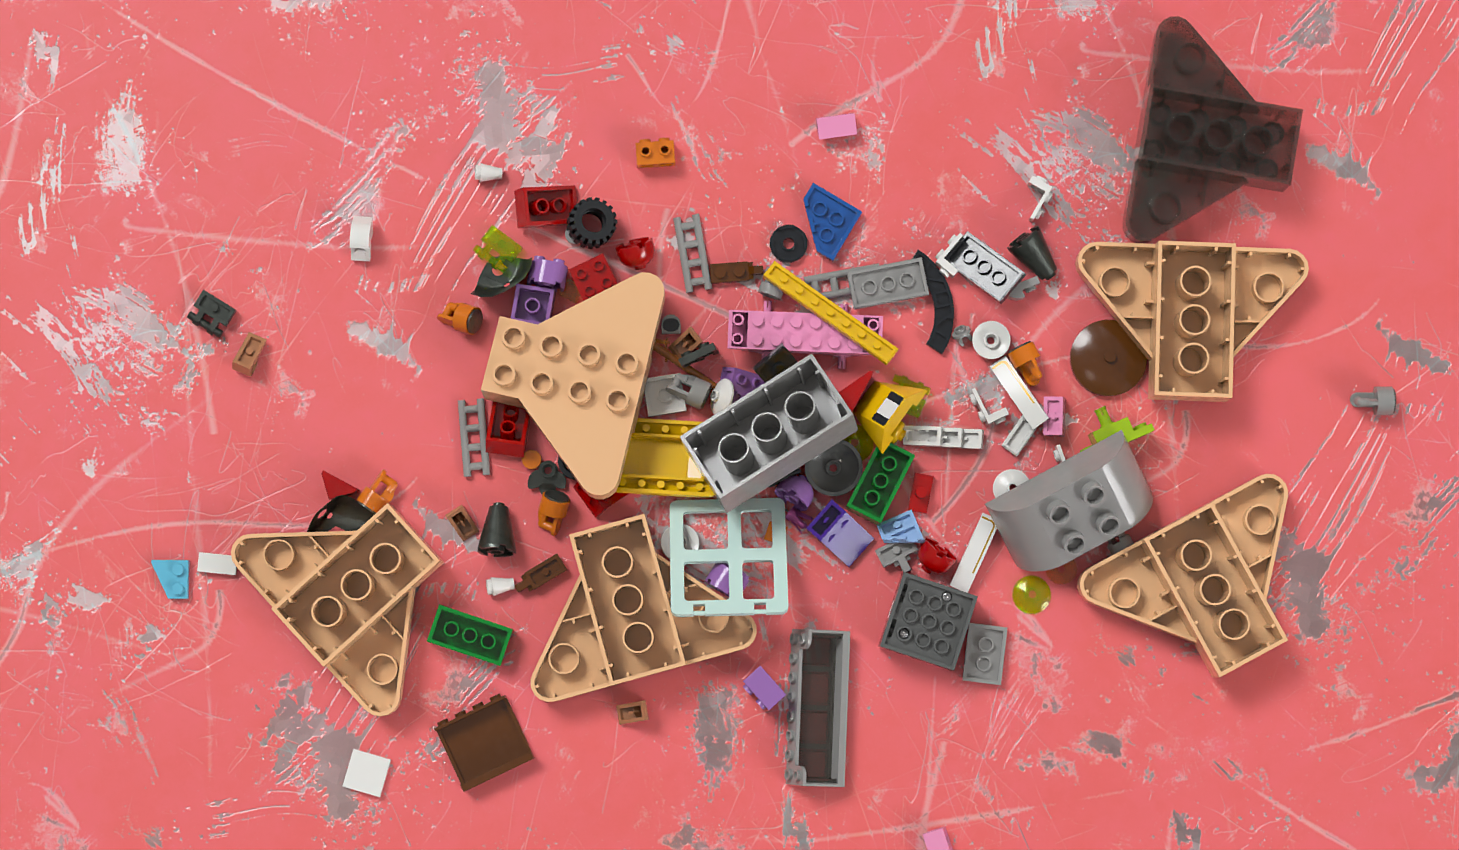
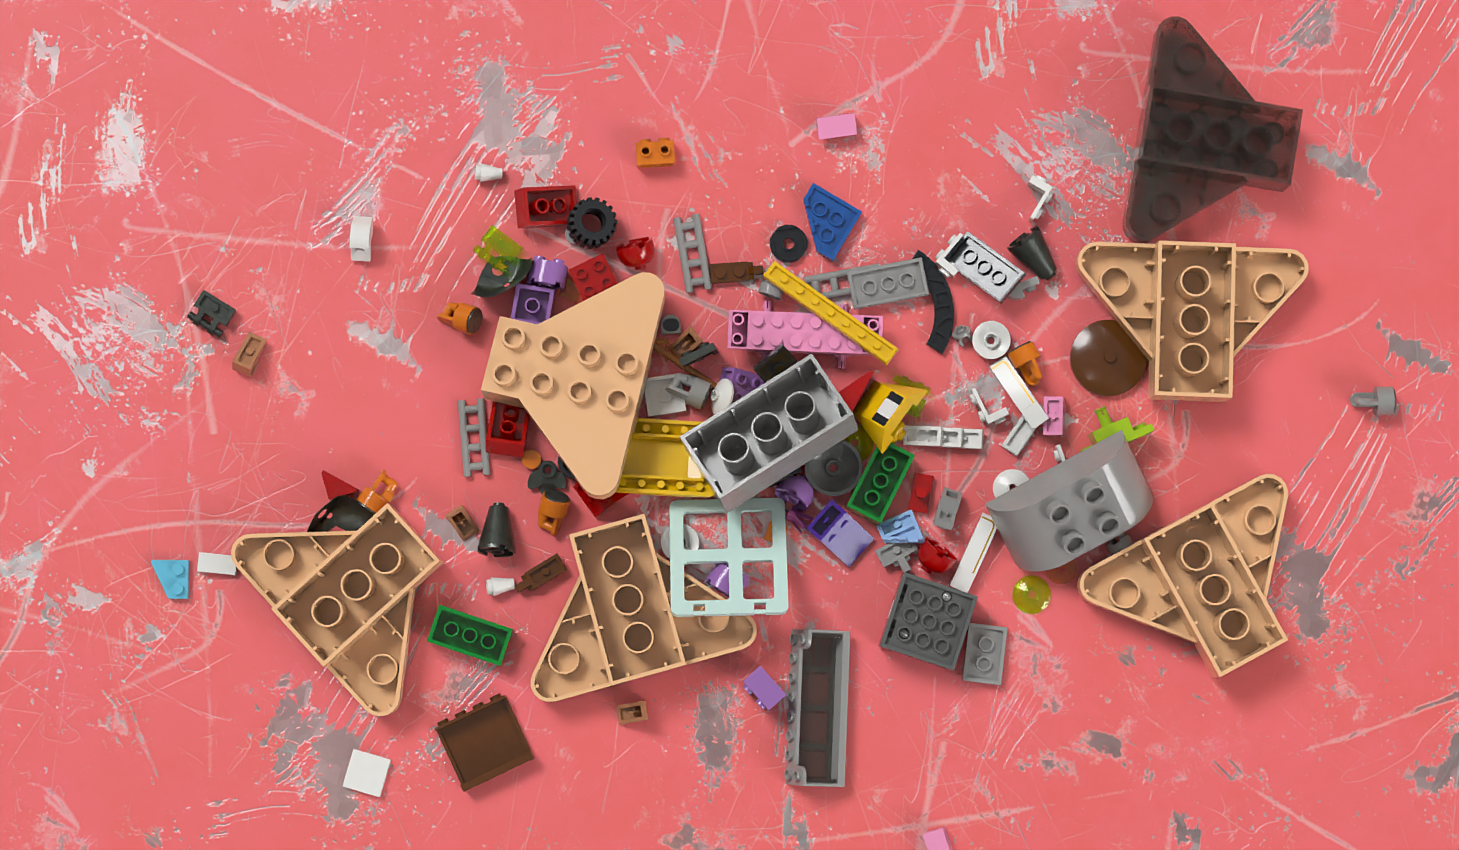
(947, 508): none -> light grey brick

